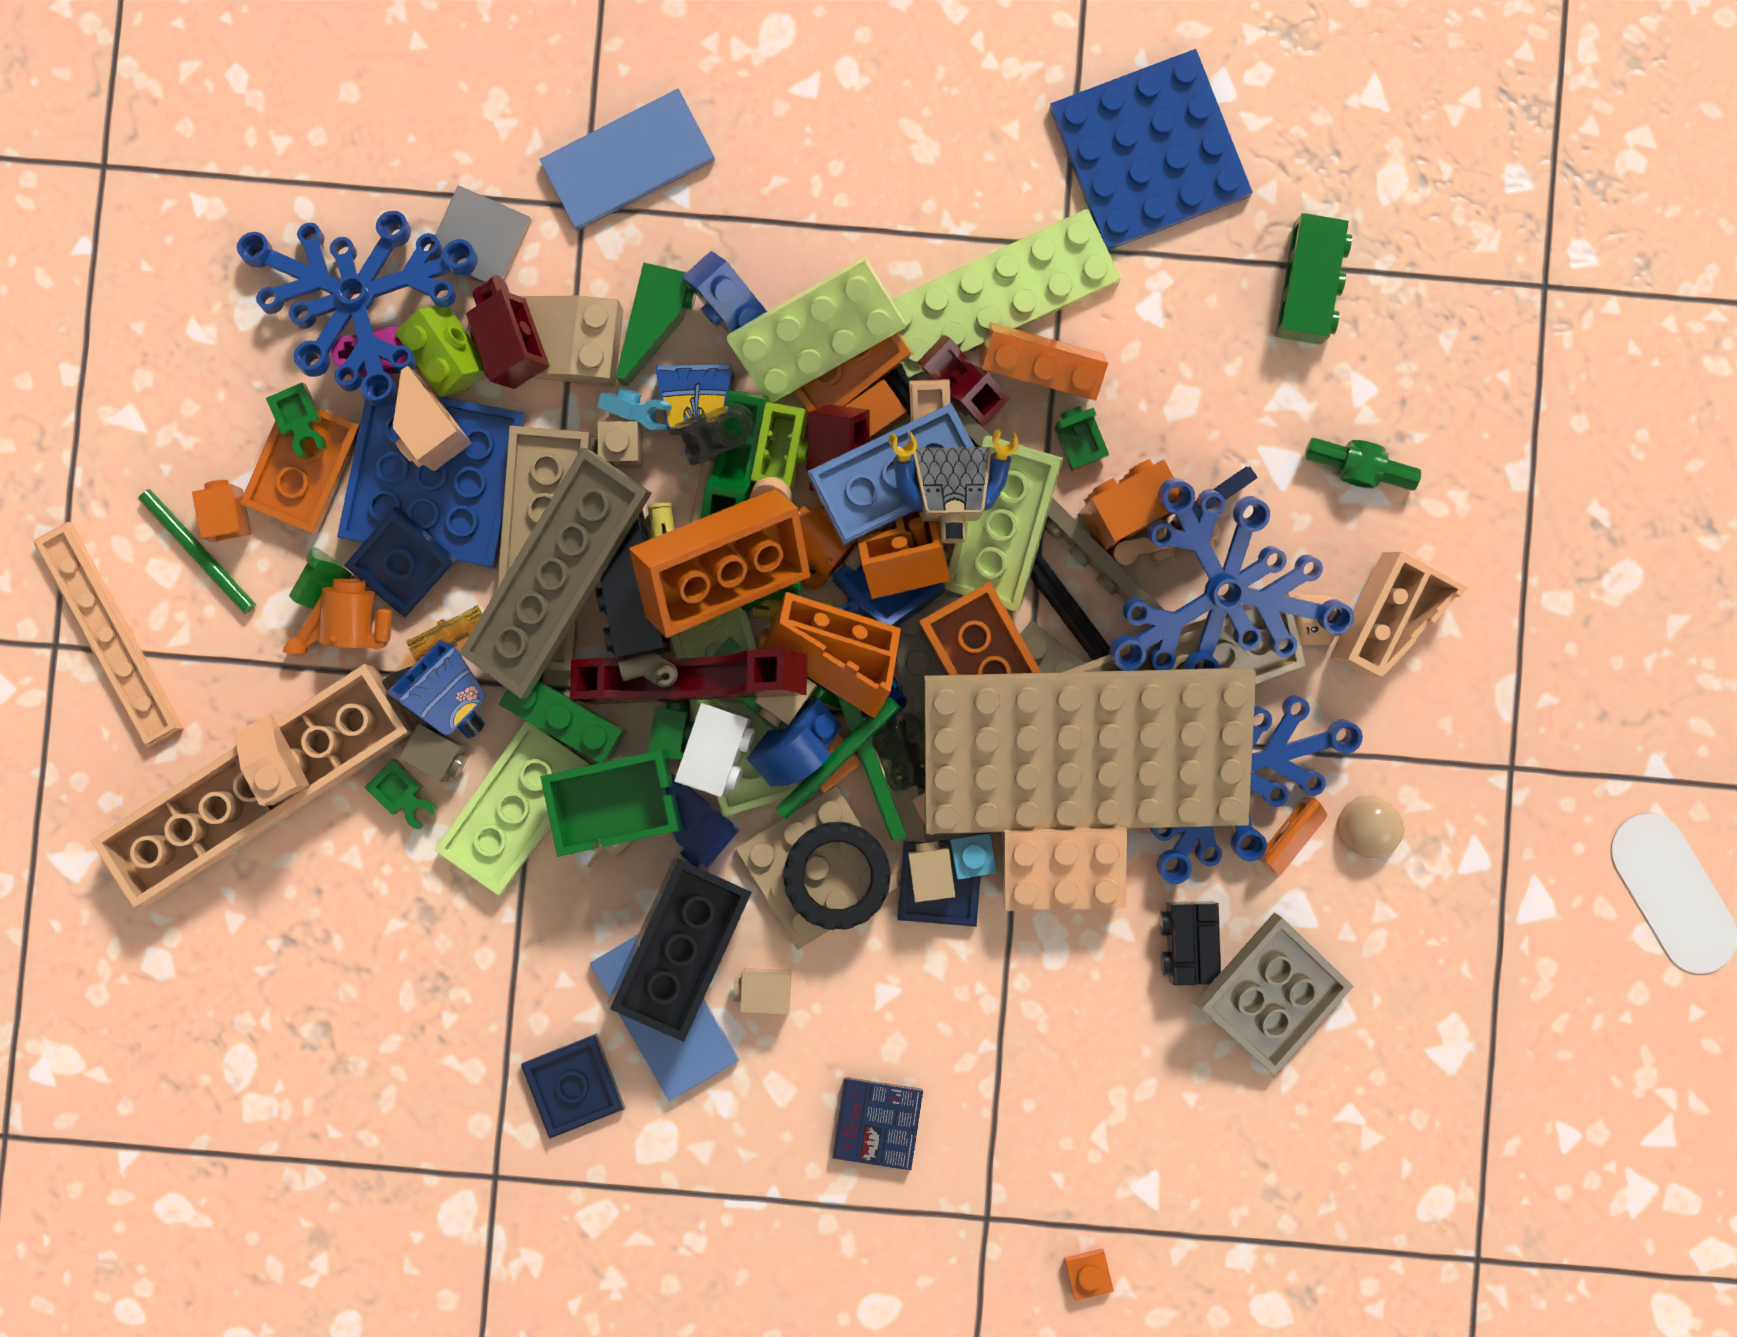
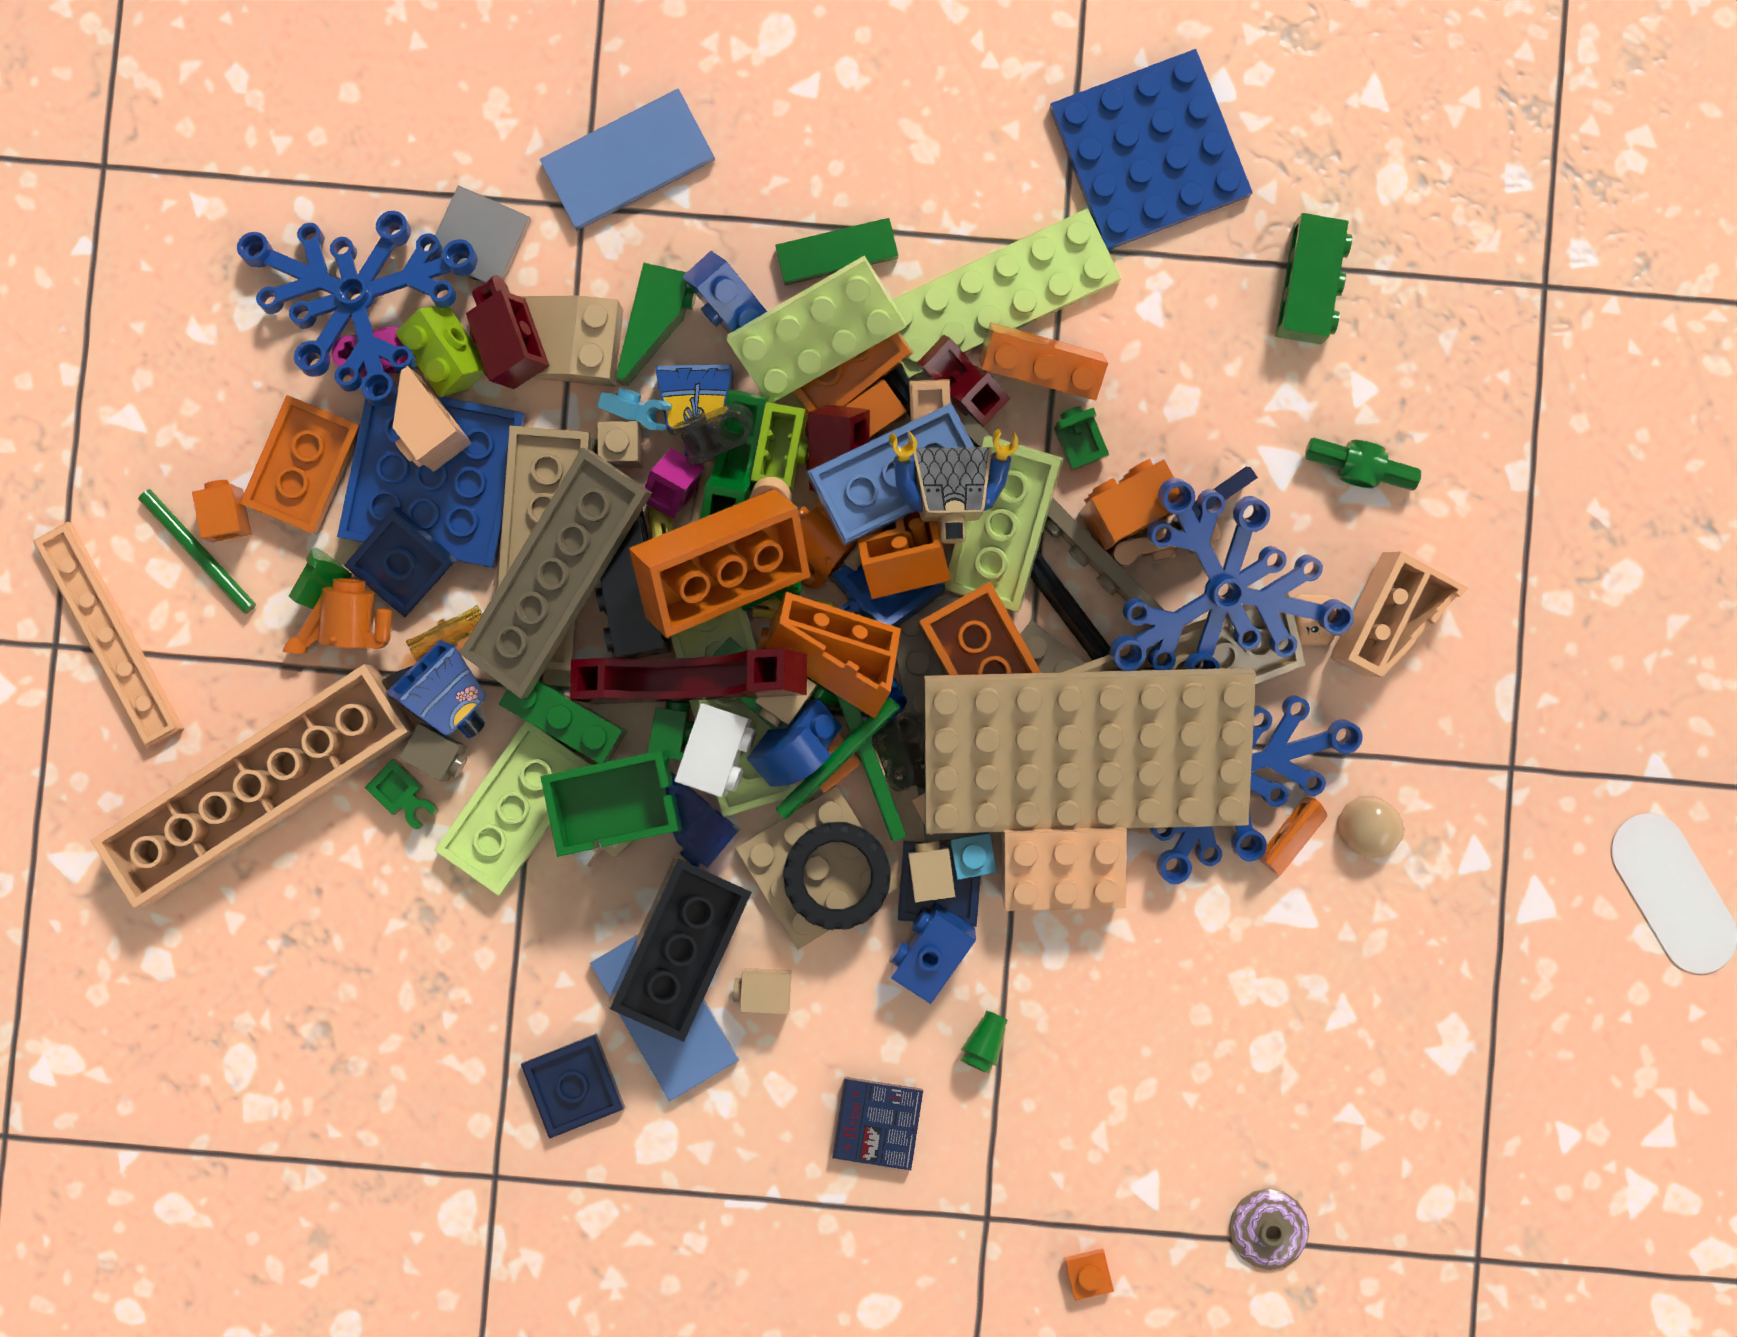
(268, 762): light nougat slope -> none
(296, 414): green plate -> none
(651, 667): dark tan arm -> none
(673, 483): none -> dark pink brick
(834, 250): none -> green tile
(932, 952): none -> blue brick
(985, 1042): none -> green cone
(1191, 942): black brick -> none
(1259, 1212): none -> dish
(1274, 993): dark tan plate -> none

